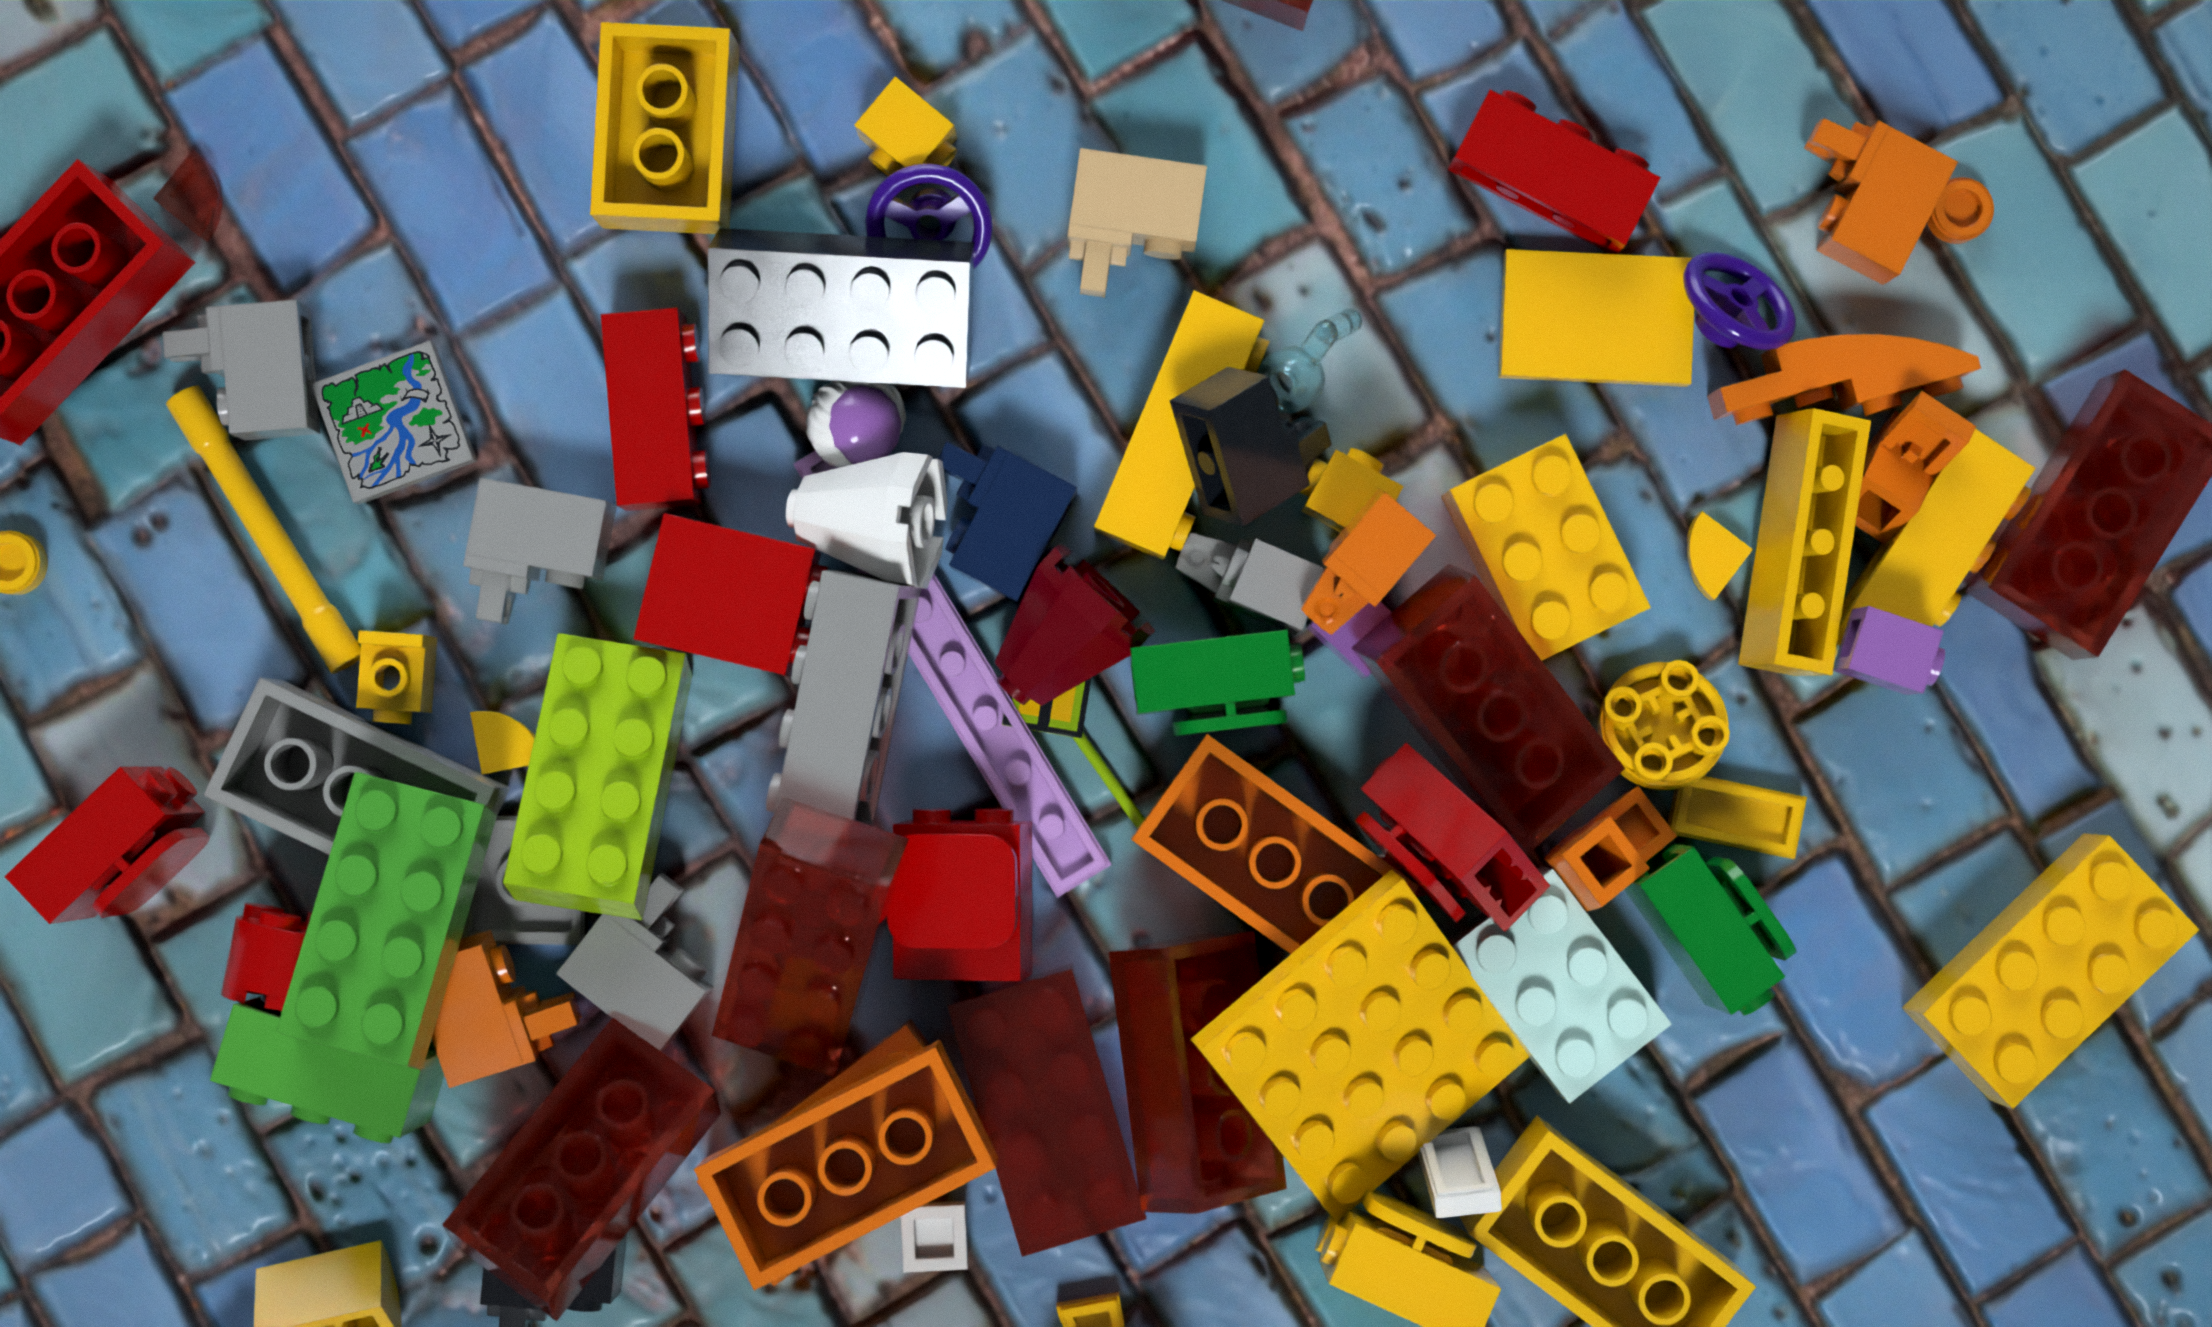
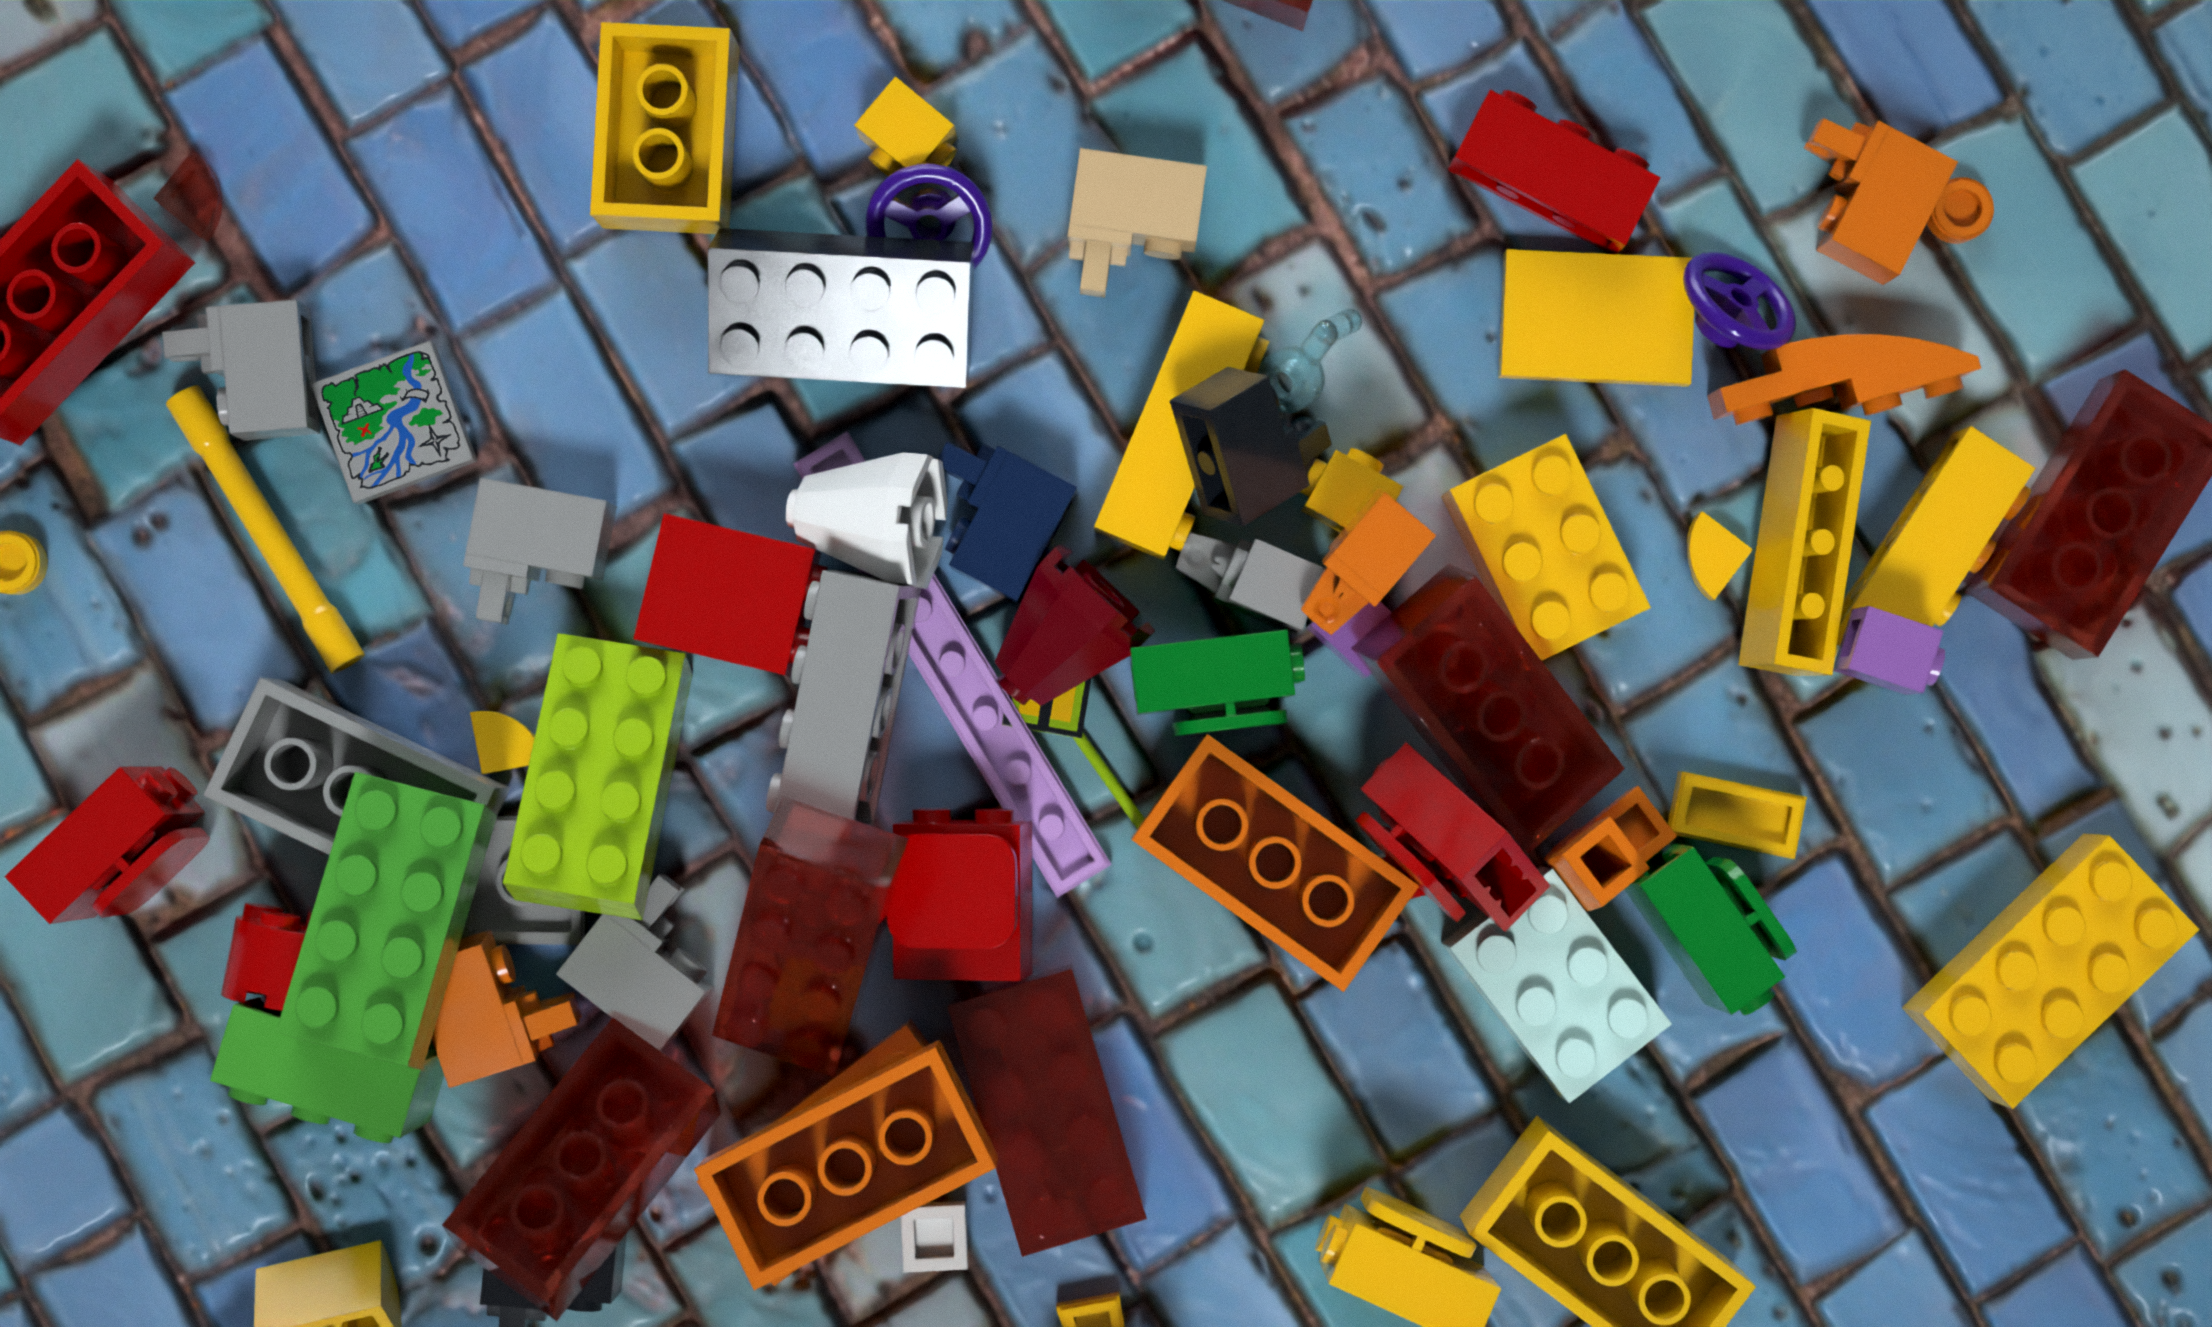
(416, 661): yellow brick -> none
(654, 409): red brick -> none
(855, 421): medium lavender hair -> none
(1187, 1127): clear red brick -> none
(1361, 1045): yellow plate -> none
(1460, 1173): white tile -> none
(1664, 724): yellow tile -> none
(1904, 462): orange brick -> none

